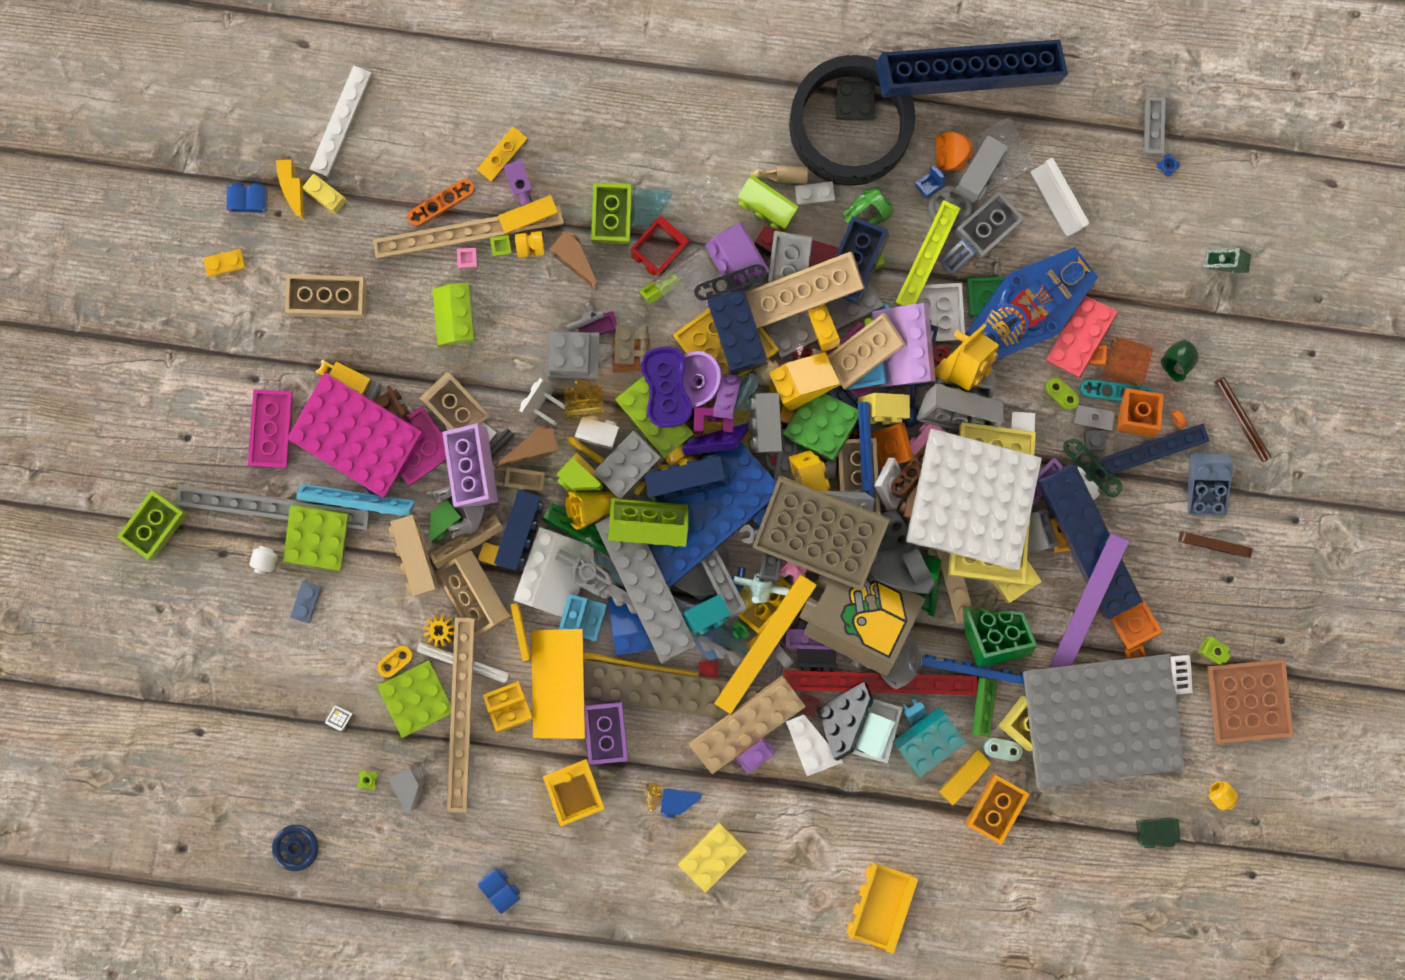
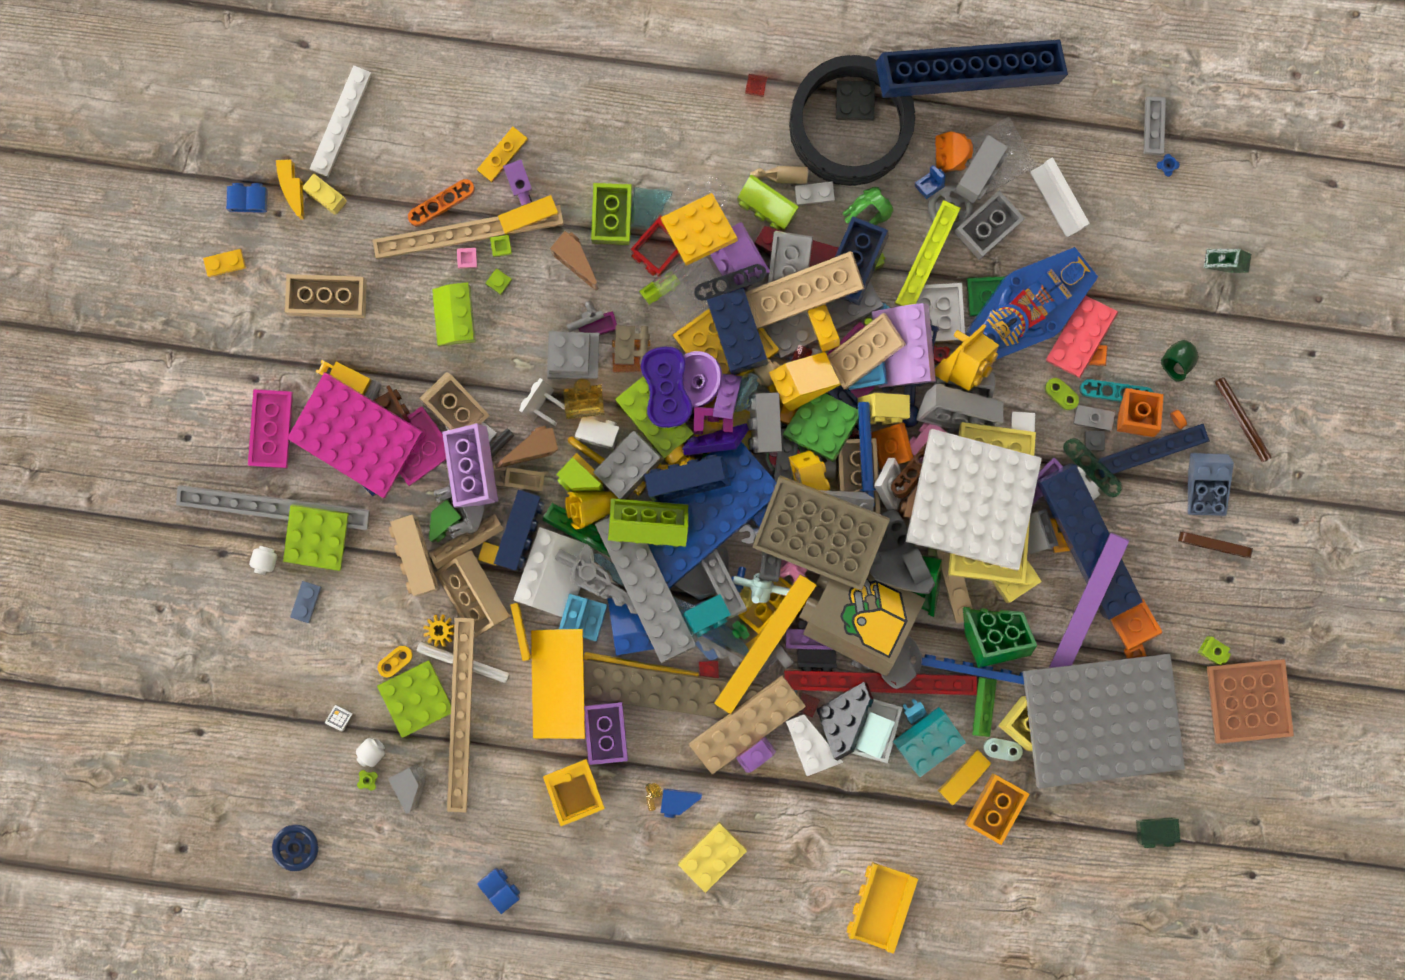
(152, 525): lime brick -> none
(356, 500): medium azure plate -> none
(370, 752): none -> white head
(498, 281): none -> lime plate
(507, 707): yellow slope -> none
(529, 244): yellow wheel -> none
(699, 229): none -> yellow plate
(756, 85): none -> clear red plate
(968, 247): sand blue tile -> none
(1127, 361): clear orange brick -> none
(1187, 666): white slope -> none
(1223, 795): yellow head -> none

